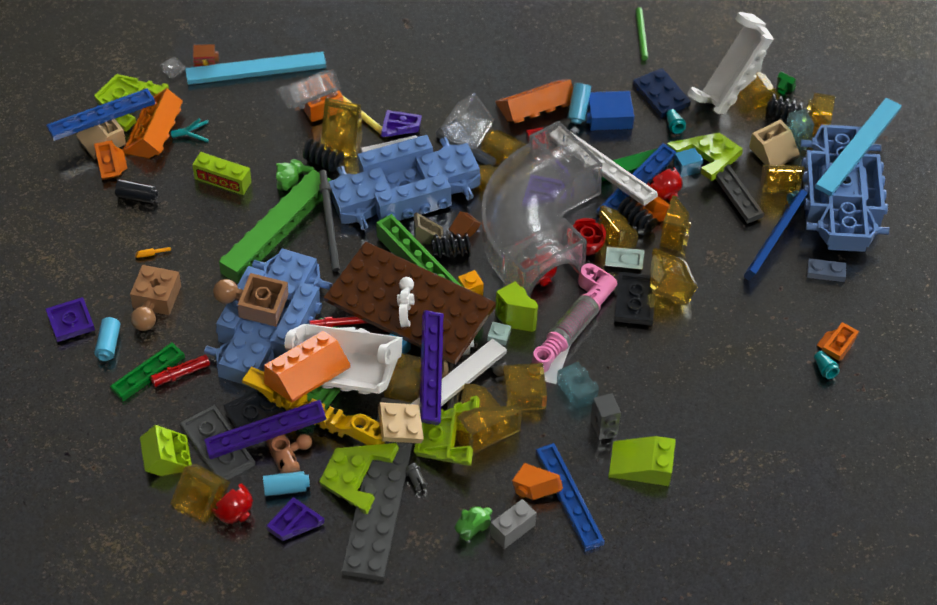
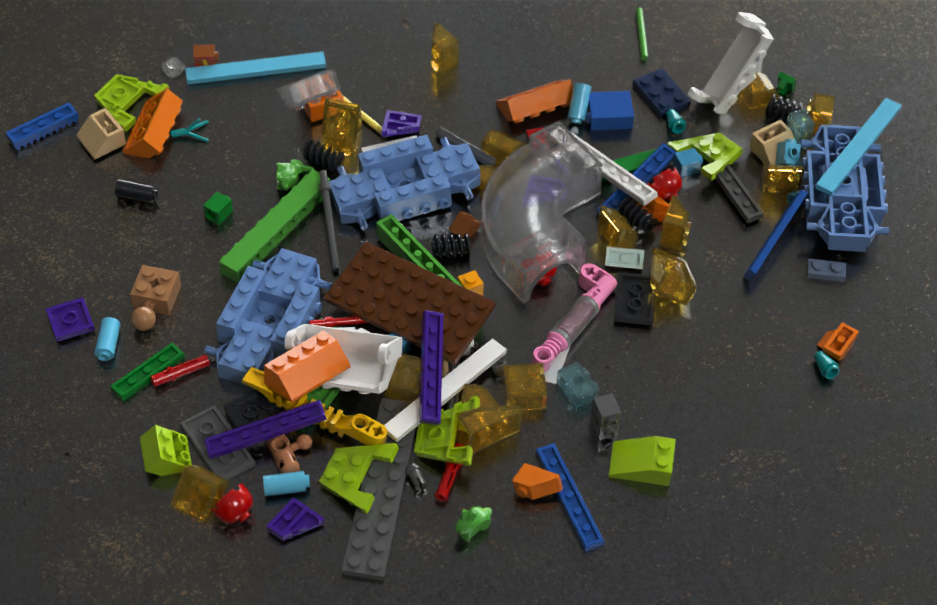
(42, 125): none -> blue gear
(100, 114): blue tile -> none
(110, 159): orange slope -> none
(150, 252): light orange piece -> none
(218, 208): none -> green brick
(222, 173): lime brick -> none
(259, 301): medium nougat brick -> none
(400, 422): tan plate -> none
(405, 300): white piece -> none
(425, 229): dark tan slope -> none
(444, 50): none -> clear yellow slope
(447, 479): none -> red pin
(468, 122): clear slope -> none
(499, 333): light aqua plate -> none
(513, 523): light grey brick -> none
(516, 308): lime slope -> none
(593, 233): red cylinder -> none
(788, 152): none -> medium azure brick

